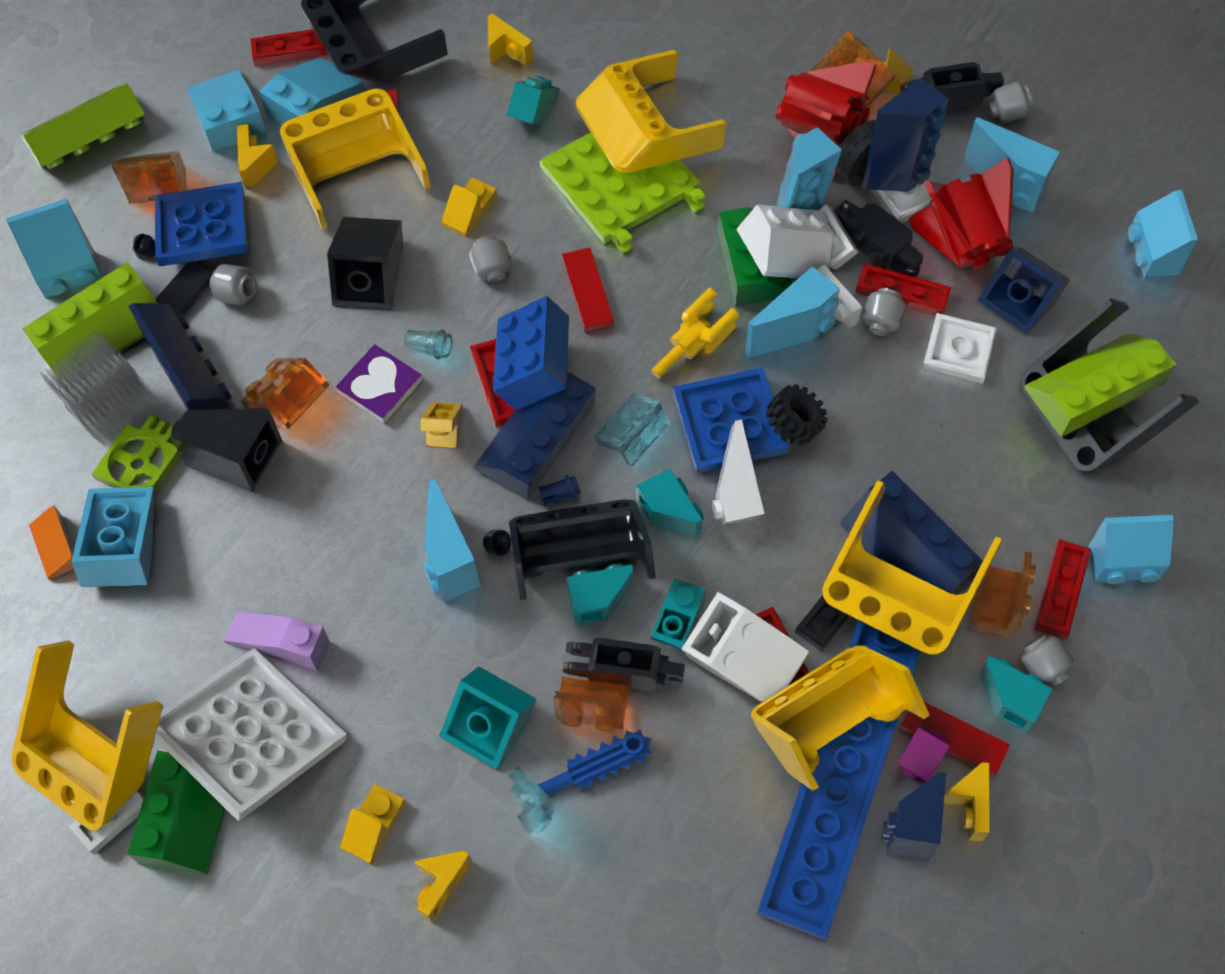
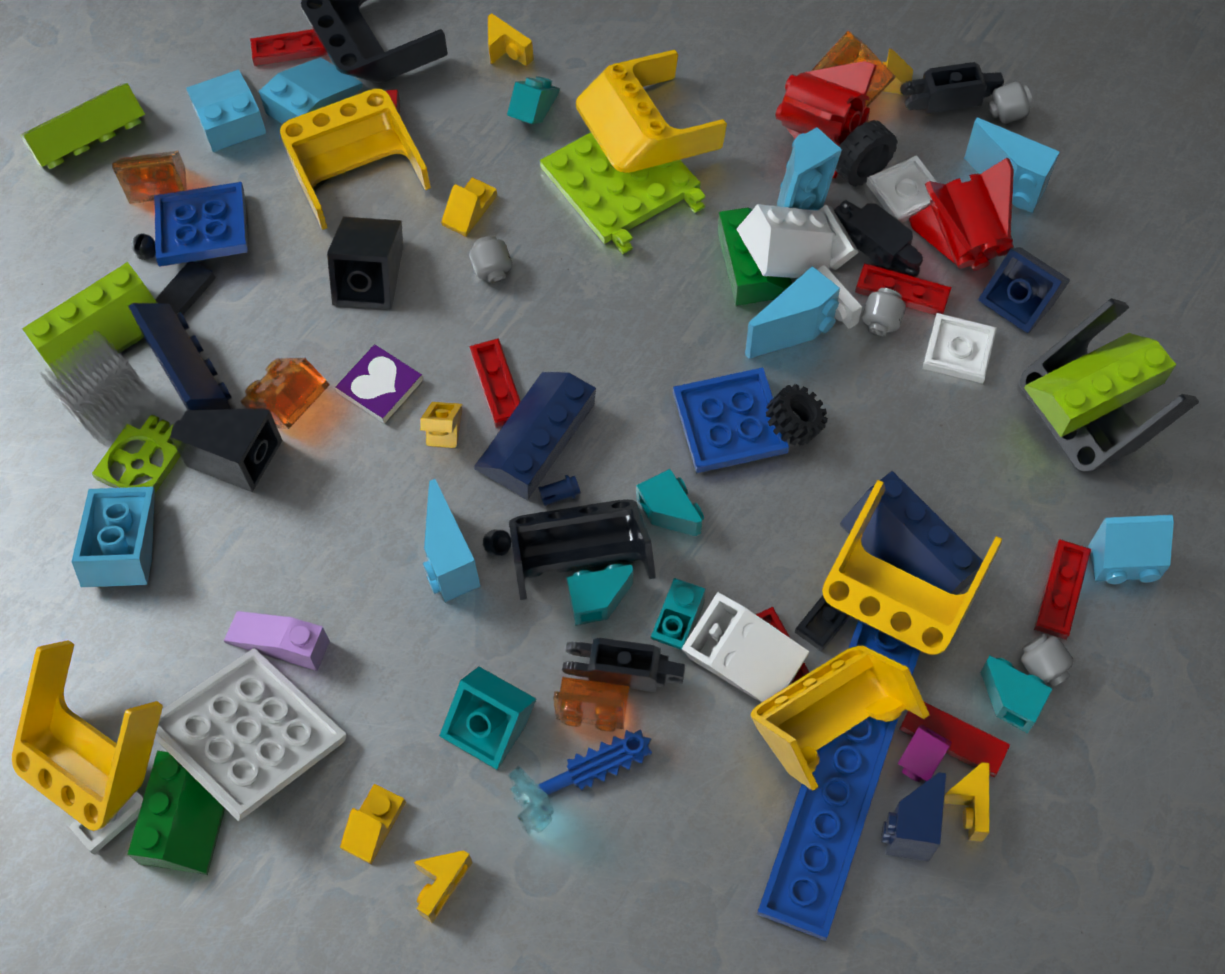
(52, 543): orange slope -> none
(55, 248): medium azure slope -> none
(233, 284): light grey head -> none
(253, 158): yellow slope -> none
(430, 342): clear light blue cone -> none
(531, 353): blue brick -> none
(587, 290): red tile -> none
(633, 427): clear light blue bracket -> none
(696, 333): yellow plant -> none
(737, 486): white slope -> none
(905, 139): dark blue slope -> none
(1003, 599): clear orange bracket -> none
(1163, 236): medium azure slope -> none

